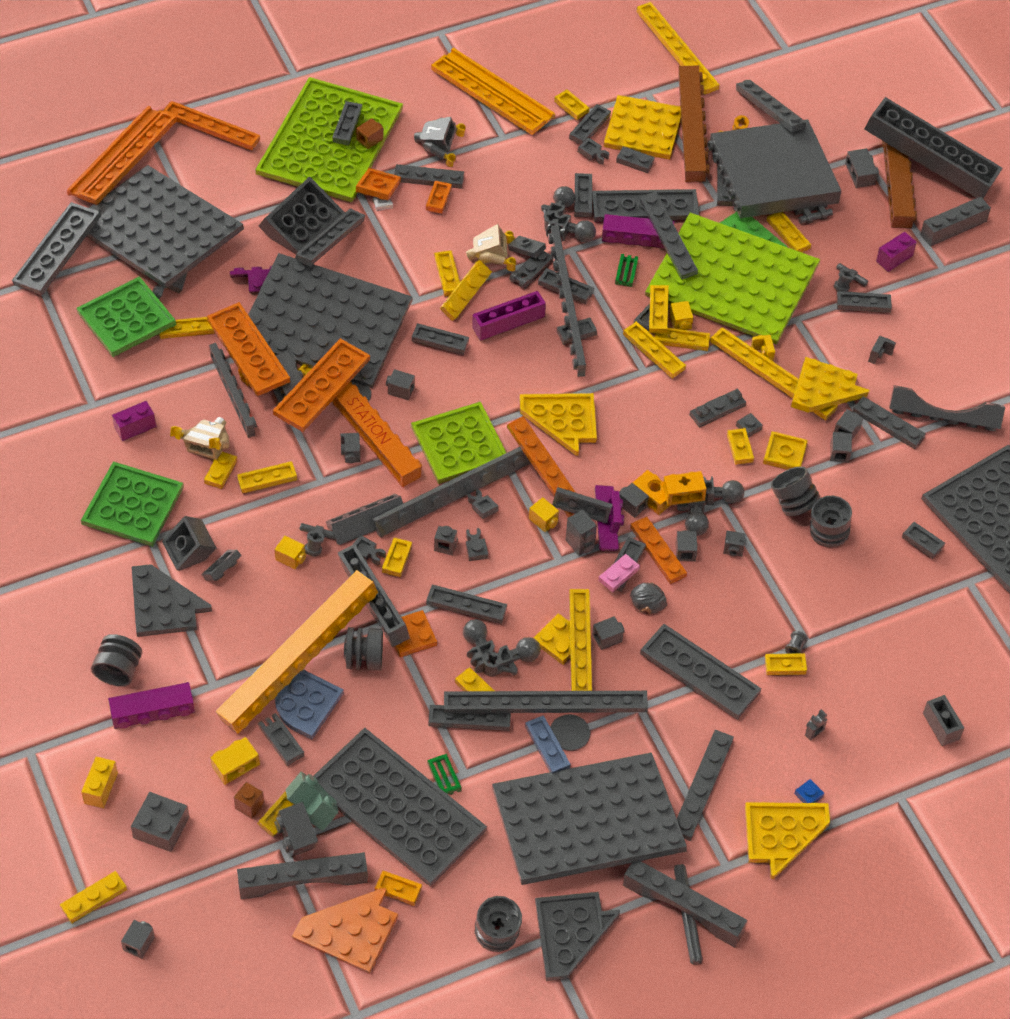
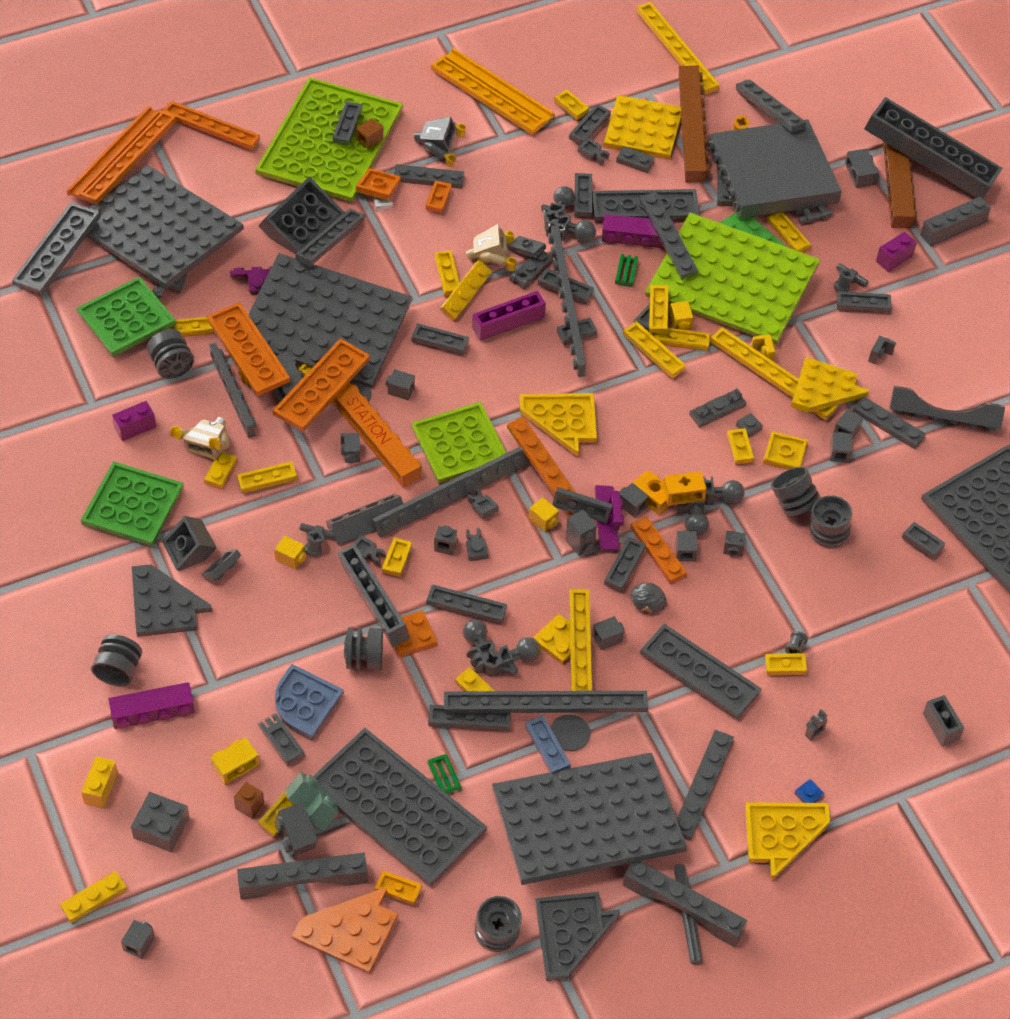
(170, 353): none -> dark grey wheel
(297, 651): light orange brick -> none
(619, 573): bright pink plate -> none

